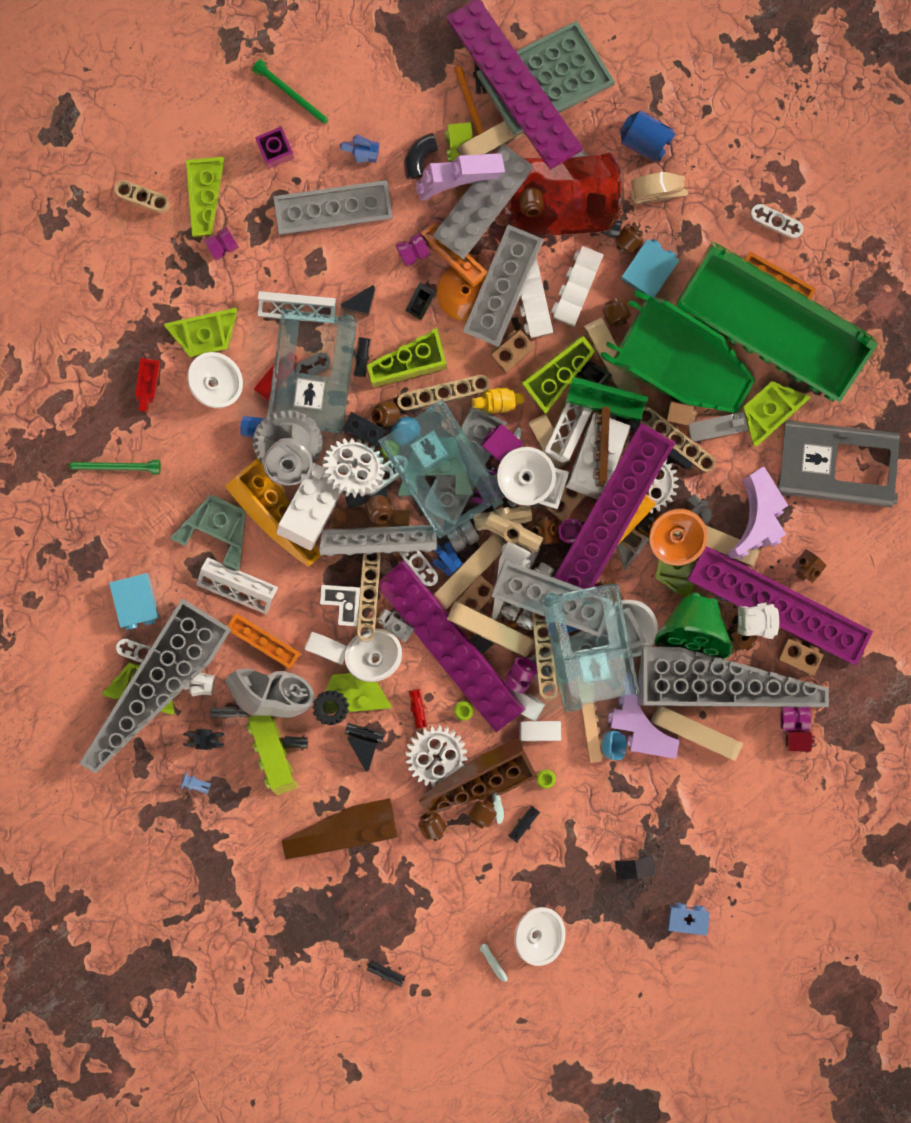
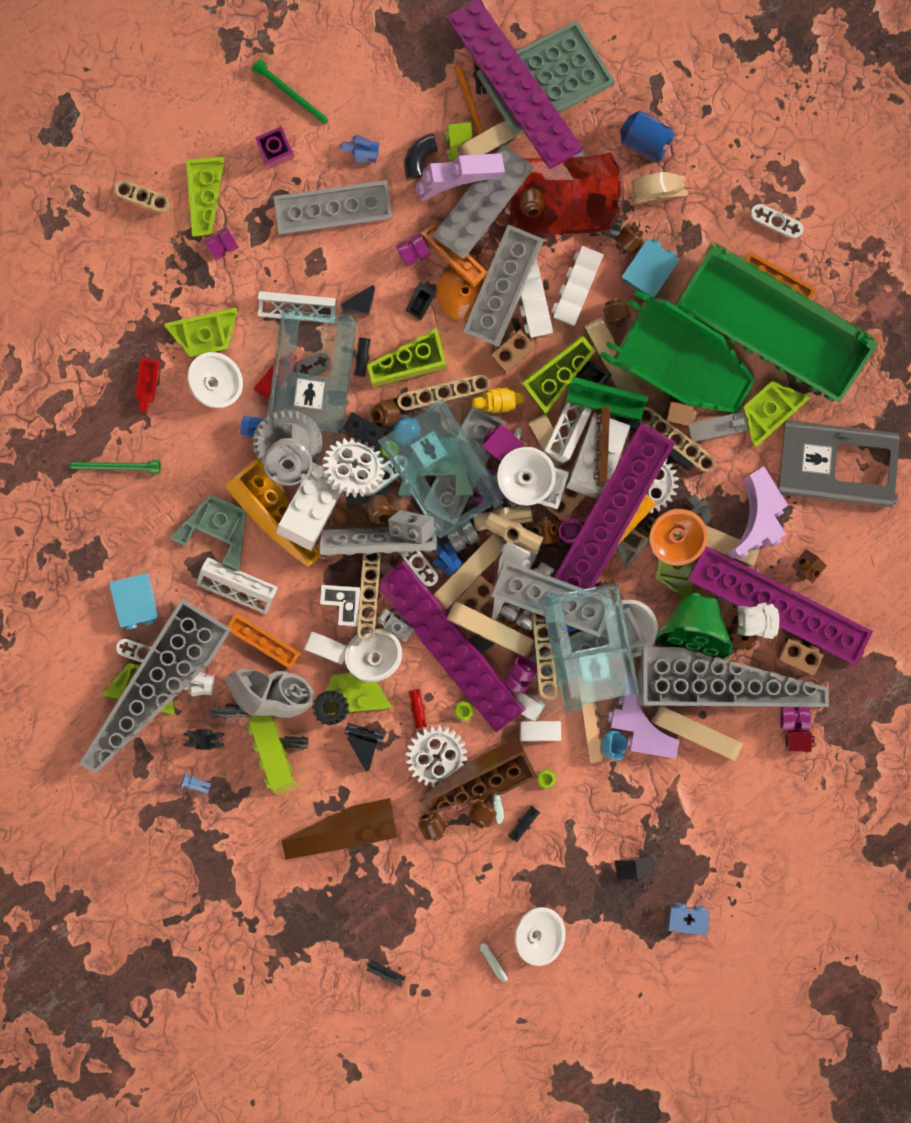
(411, 526): none -> light grey brick

